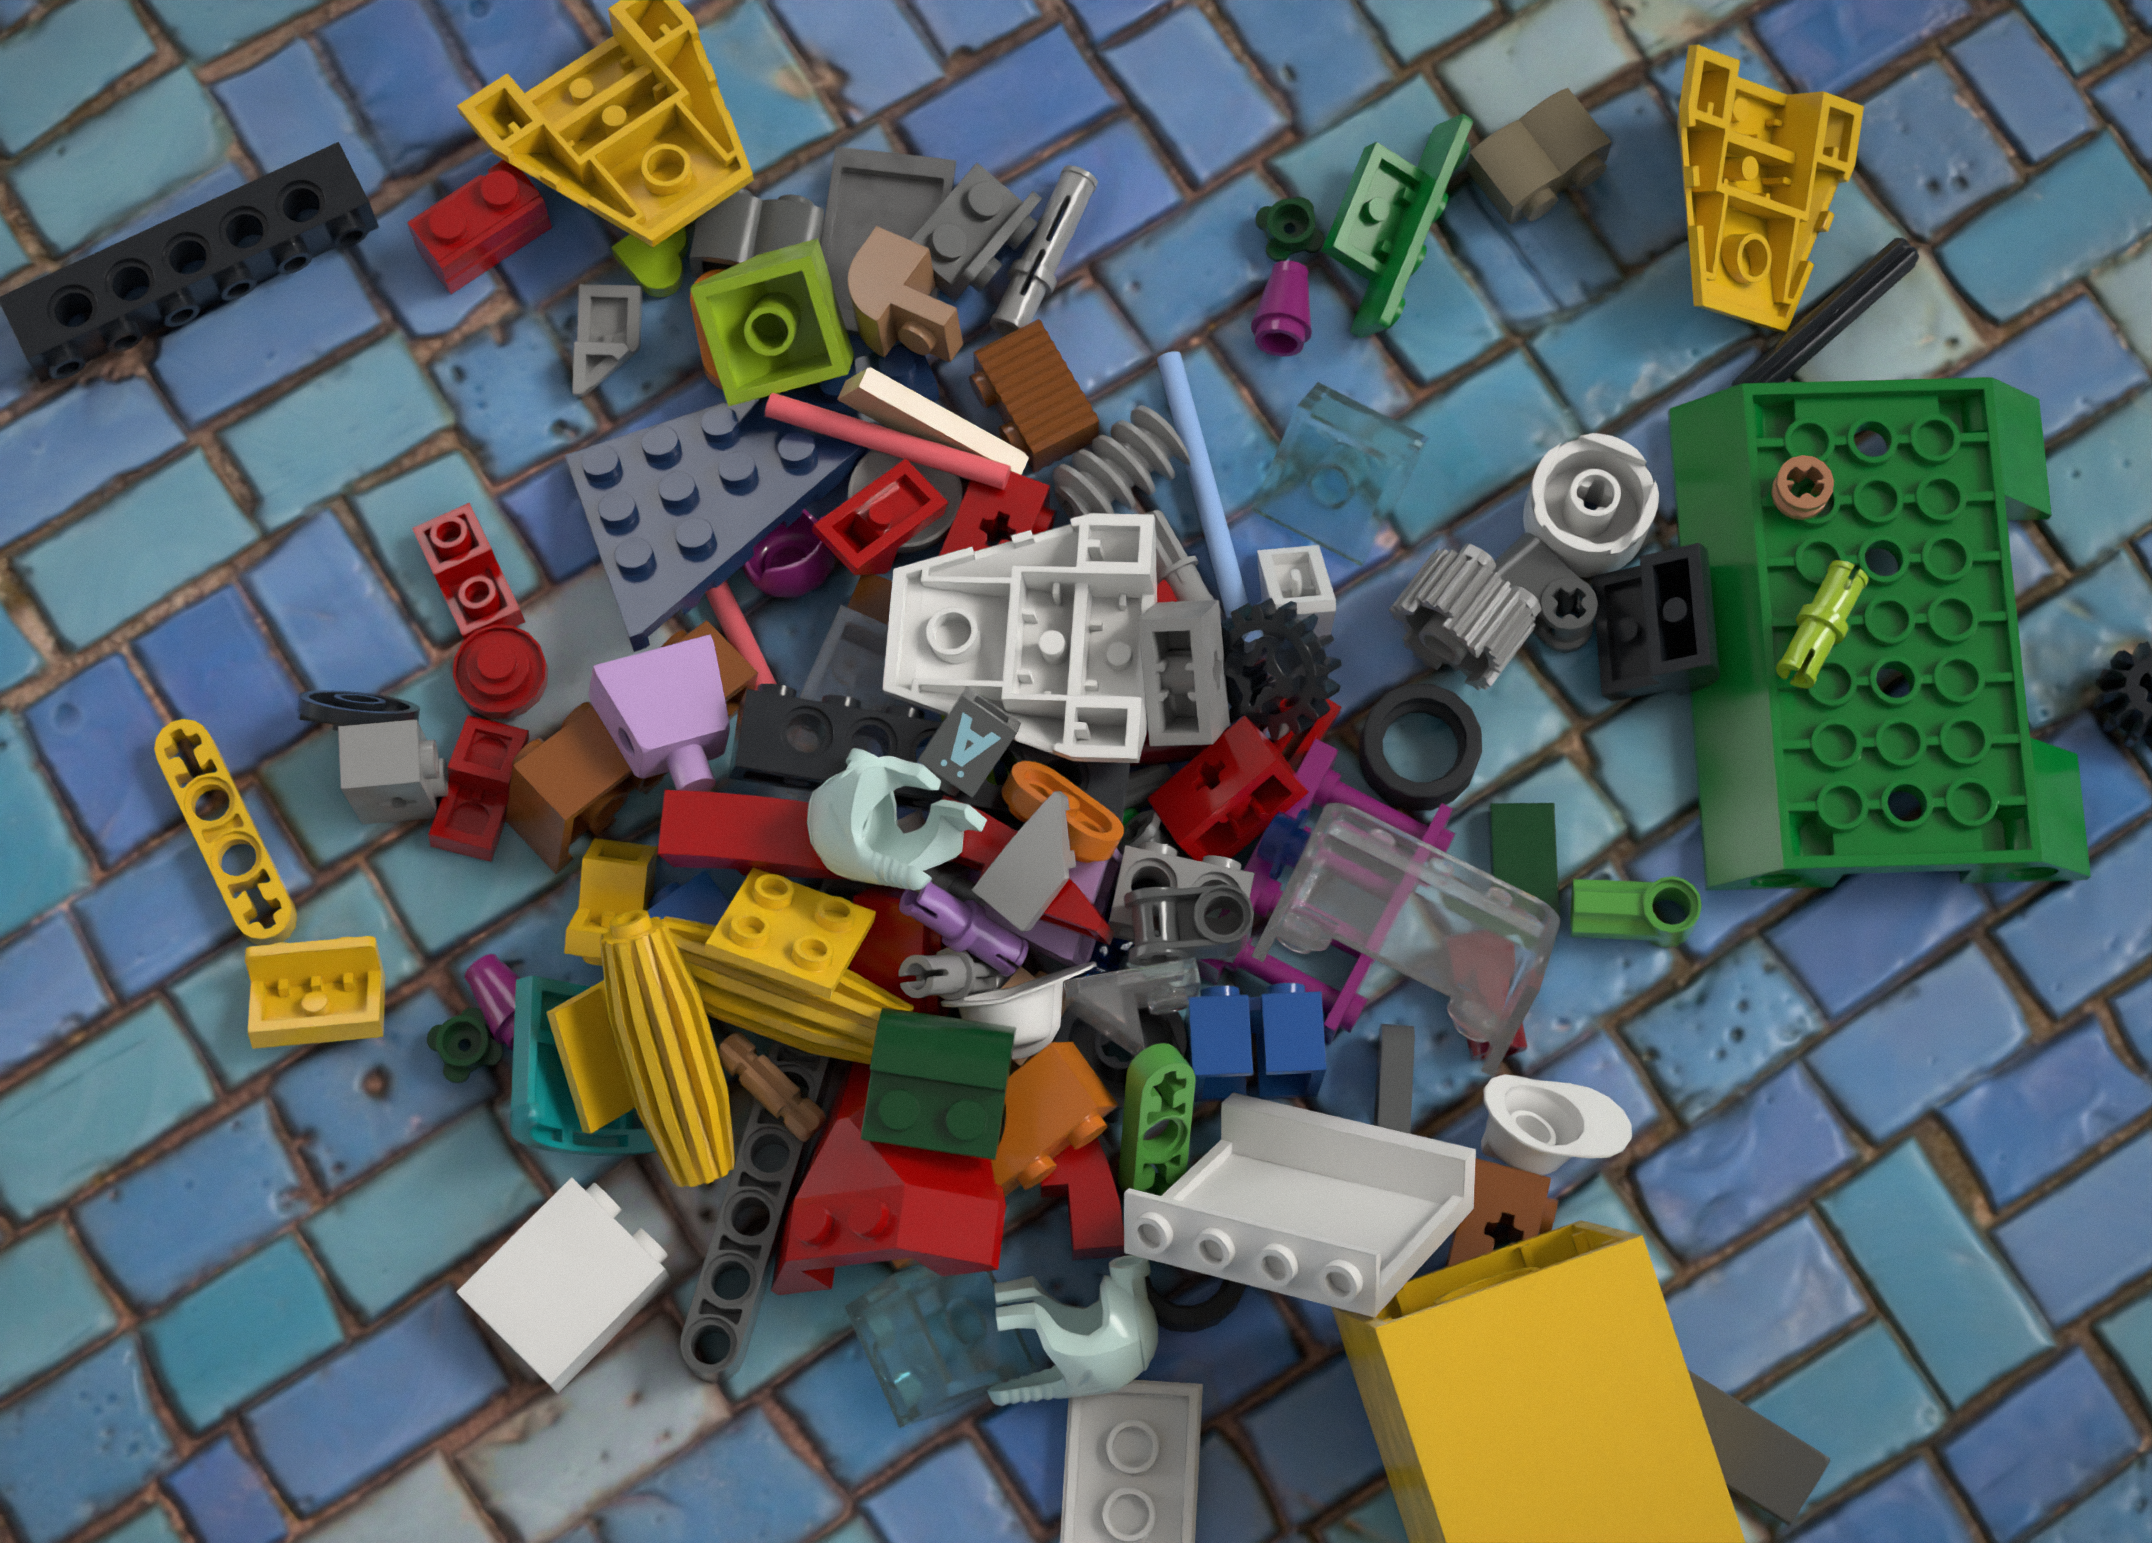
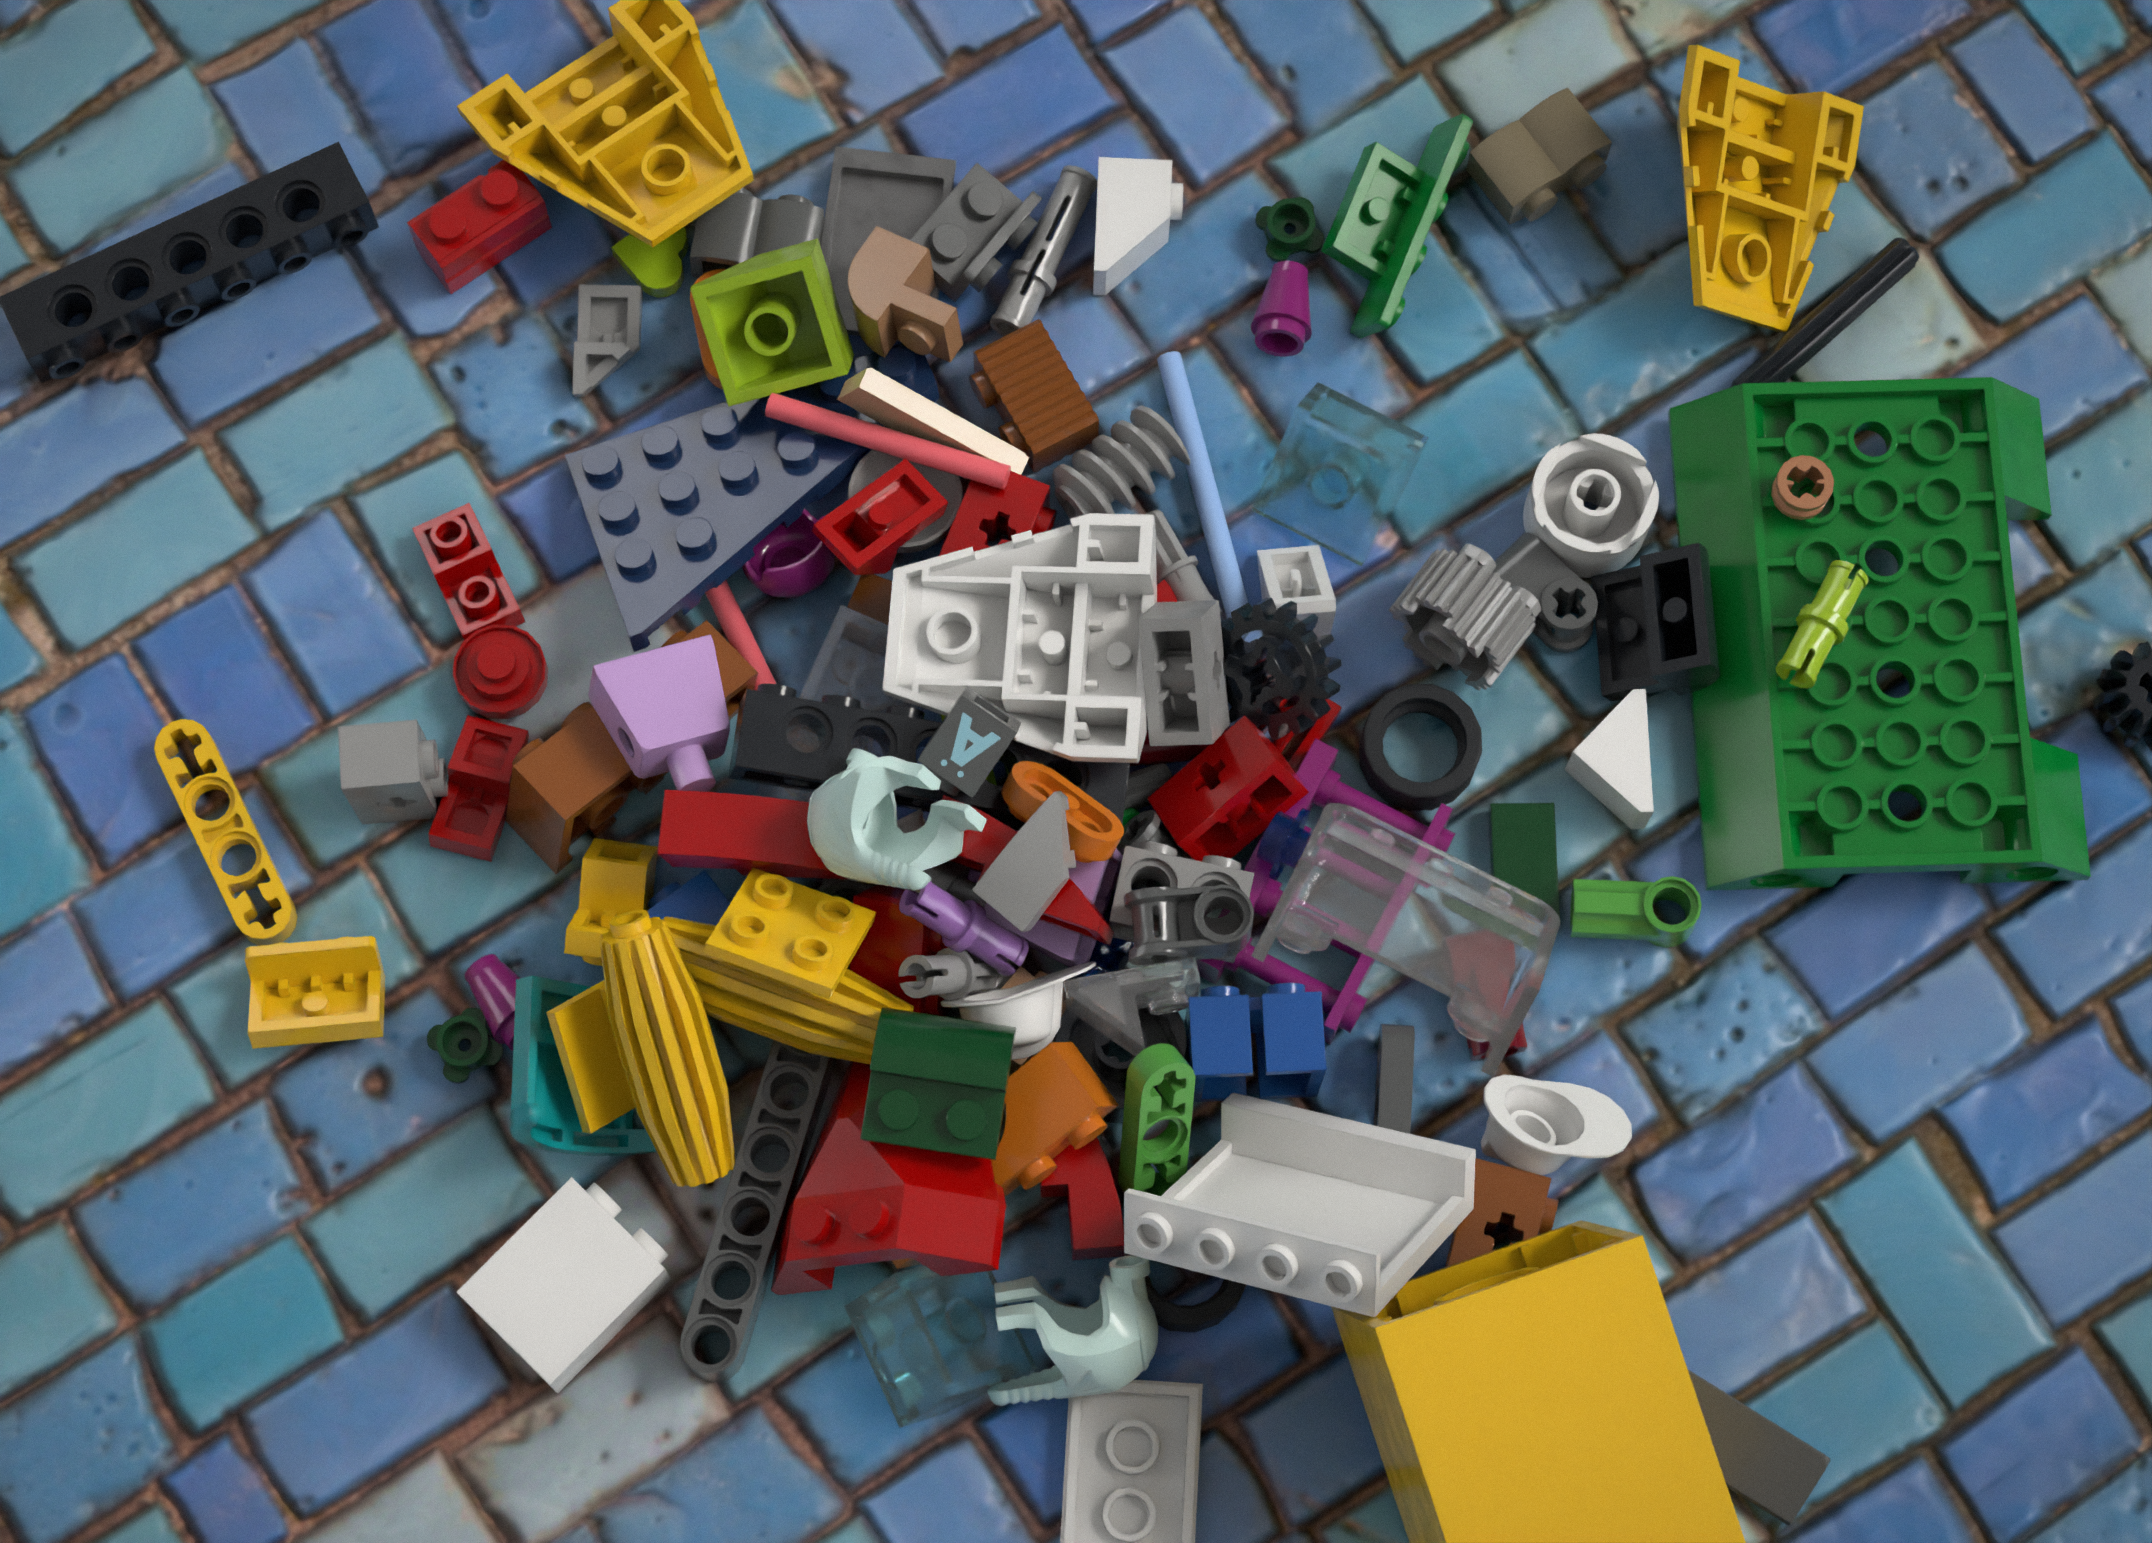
(353, 708): black wheel -> none
(770, 1086): medium nougat axle -> none
(1131, 216): none -> white slope
(1616, 762): none -> white slope

